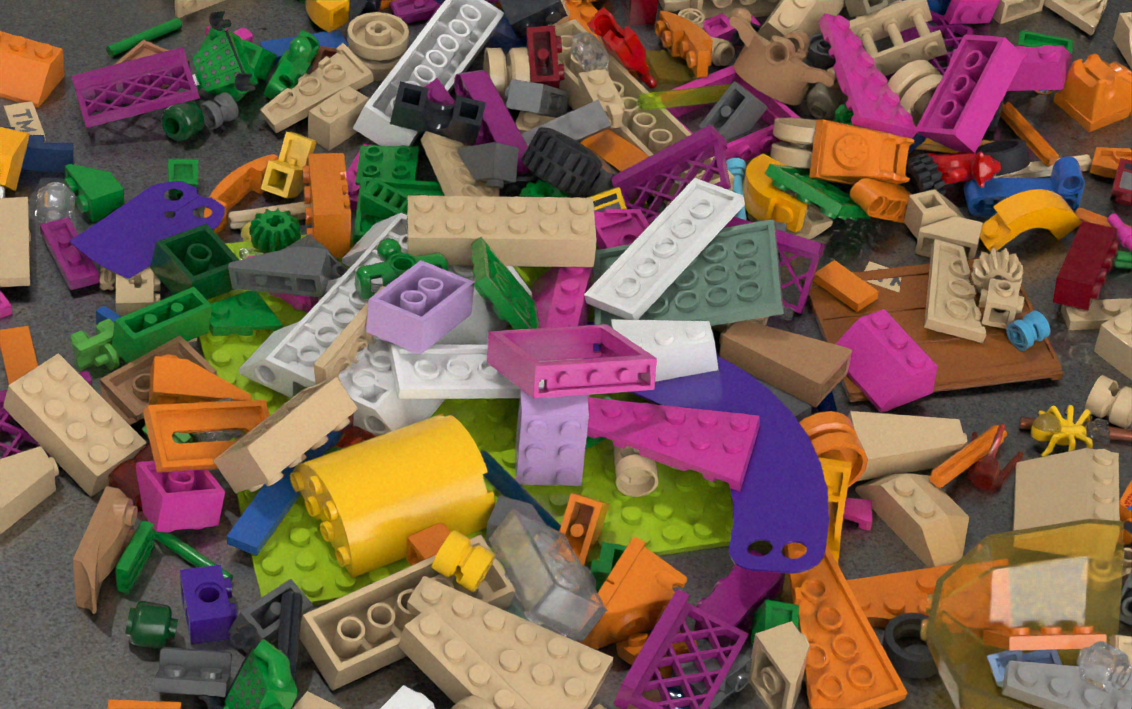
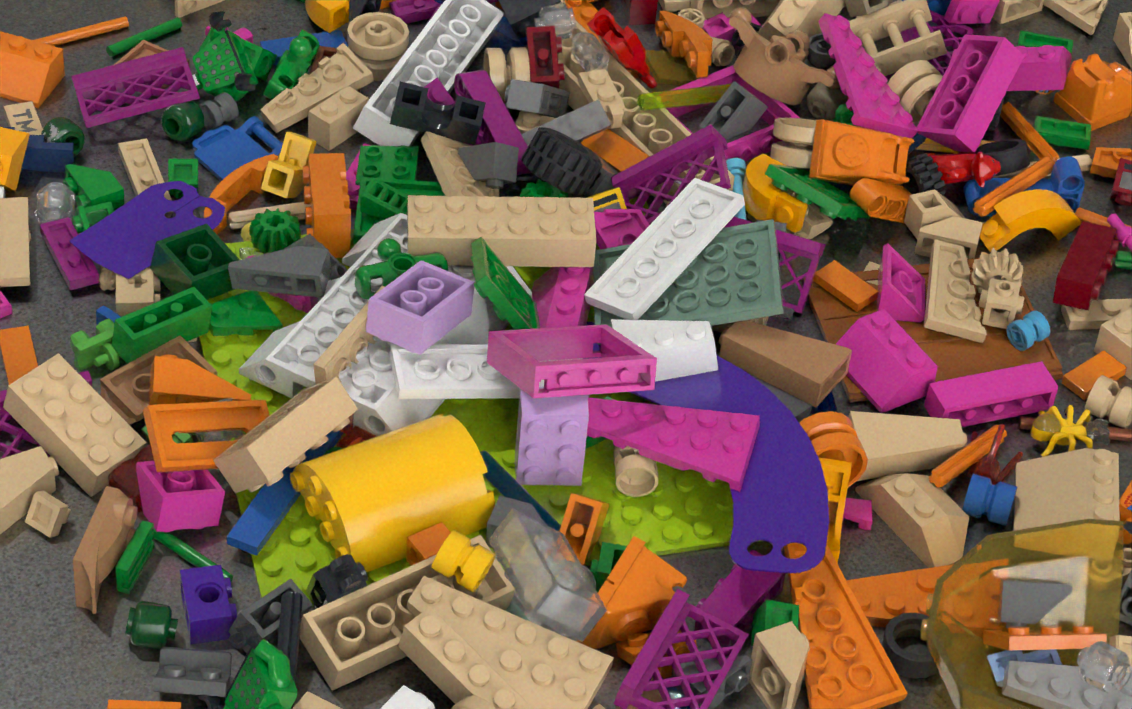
(47, 514): none -> tan tile
(64, 131): none -> dark green head
(85, 32): none -> orange bar
(90, 215): none -> green bracket
(141, 166): none -> tan plate
(229, 149): none -> blue piece
(336, 580): none -> black hinge
(560, 16): none -> clear head
(900, 288): none -> dark pink slope
(989, 499): none -> blue wheel
(992, 394): none -> dark pink brick
(1014, 185): none -> orange axle
(1028, 600): none -> dark grey slope
(1064, 132): none -> green plate
(1083, 377): none -> orange tile

